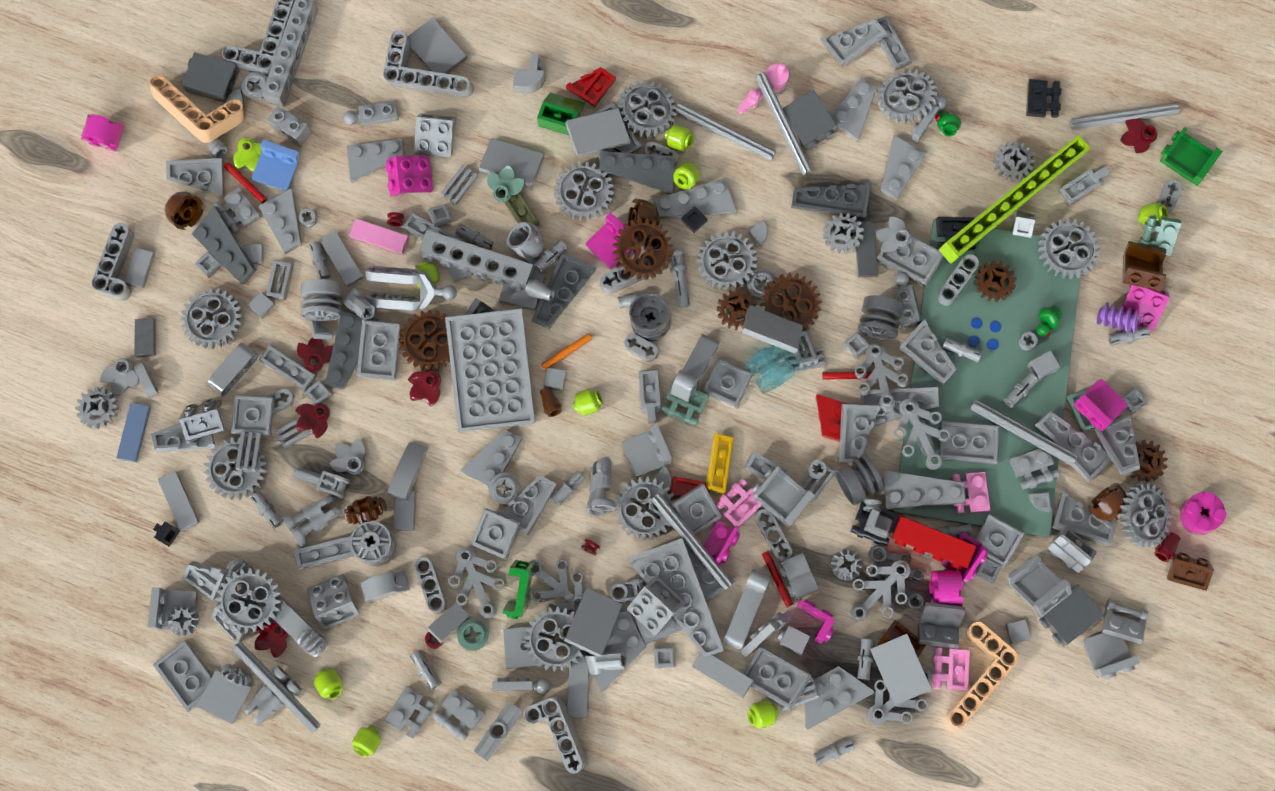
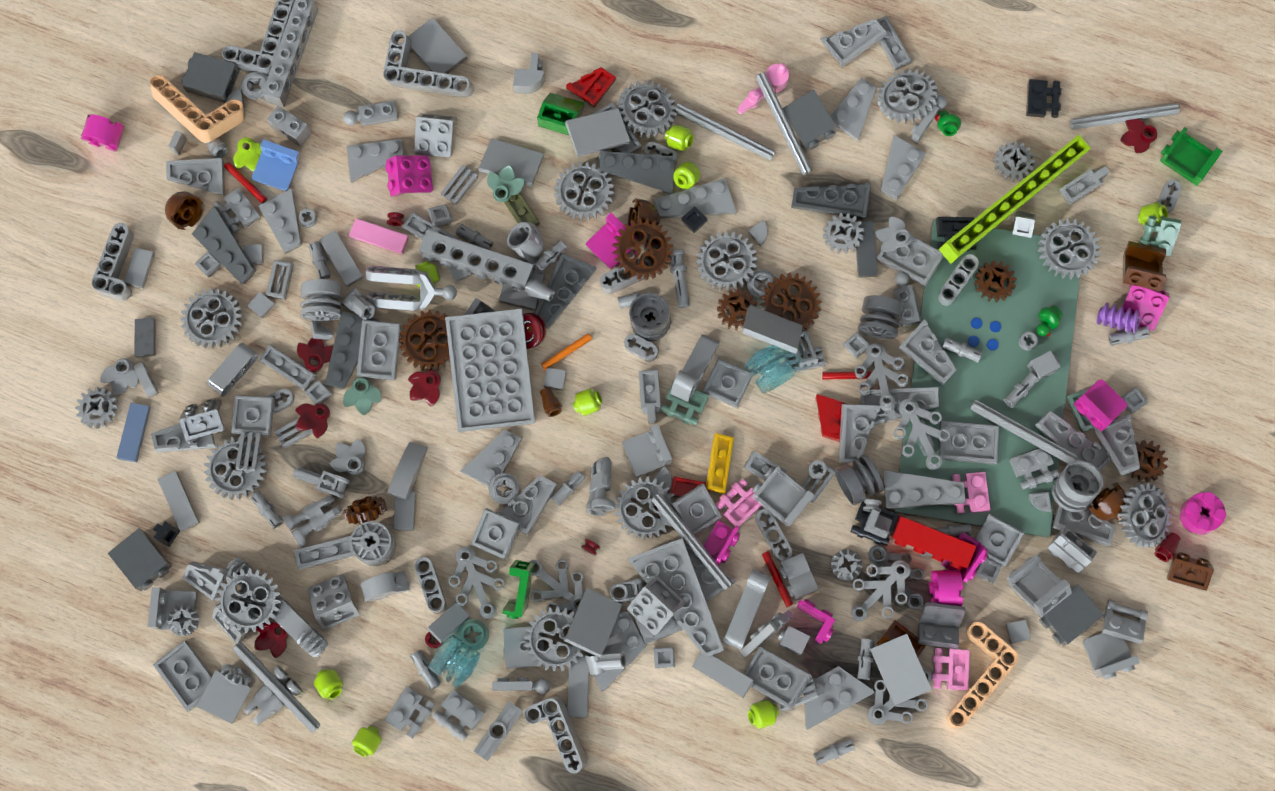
(140, 560): none -> dark grey brick
(177, 142): none -> light grey tile
(362, 398): none -> sand green plate
(452, 659): none -> clear light blue wheel
(534, 329): none -> dark red head
(1077, 486): none -> light grey wheel

